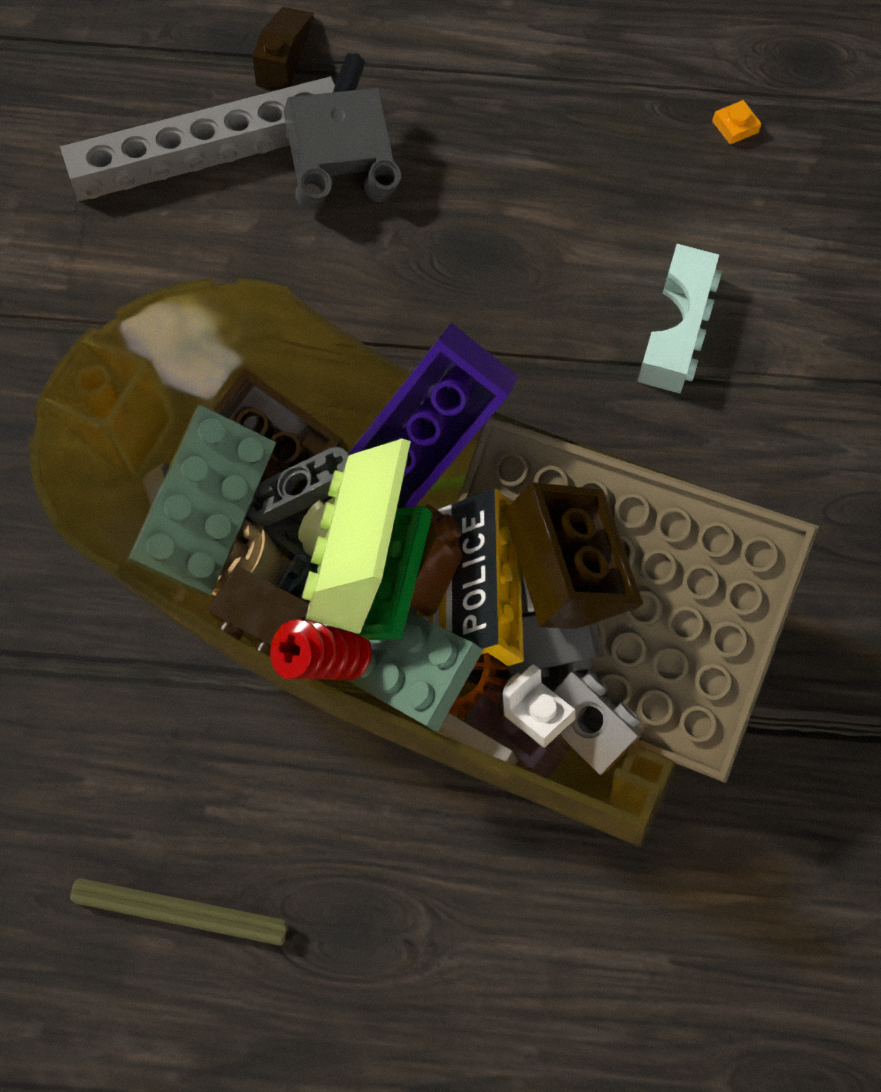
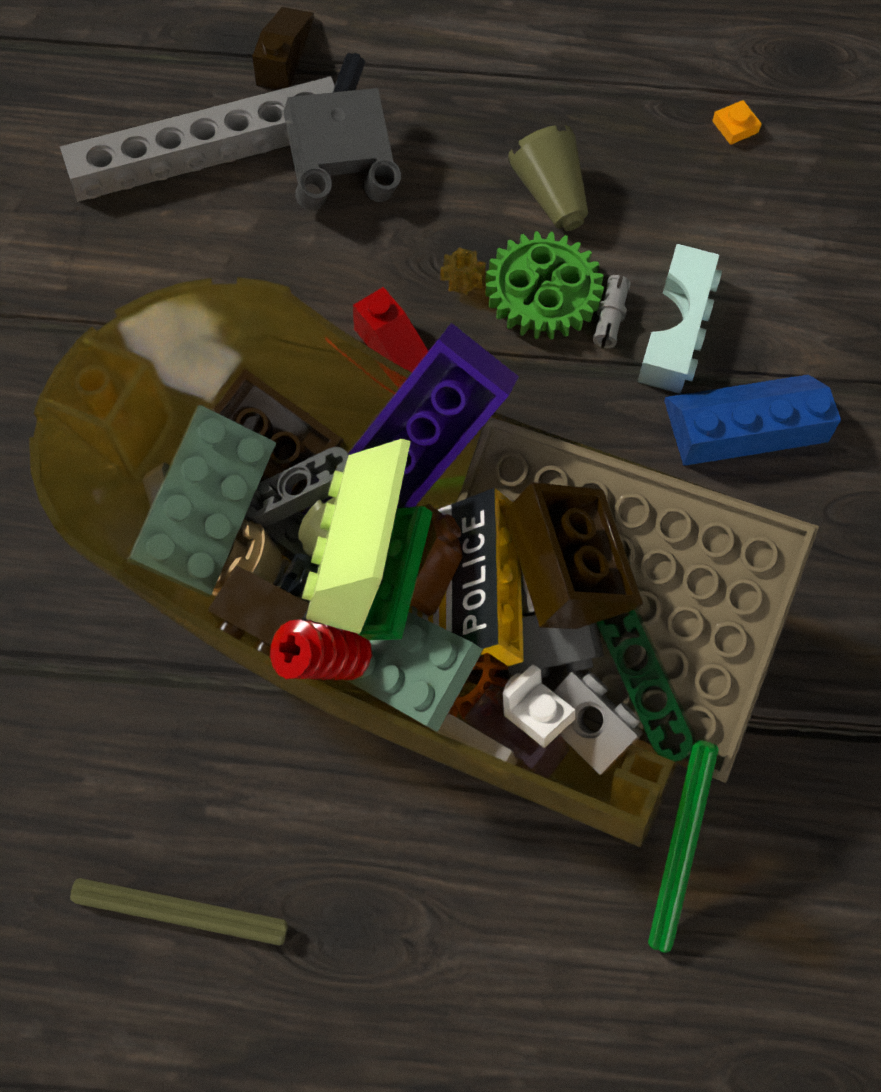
(388, 329): none -> red slope
(462, 271): none -> clear yellow gear
(553, 174): none -> olive cone
(568, 301): none -> bright green gear
(611, 311): none -> light grey pin
(651, 675): none -> dark green beam
(683, 845): none -> green axle
(752, 418): none -> blue slope

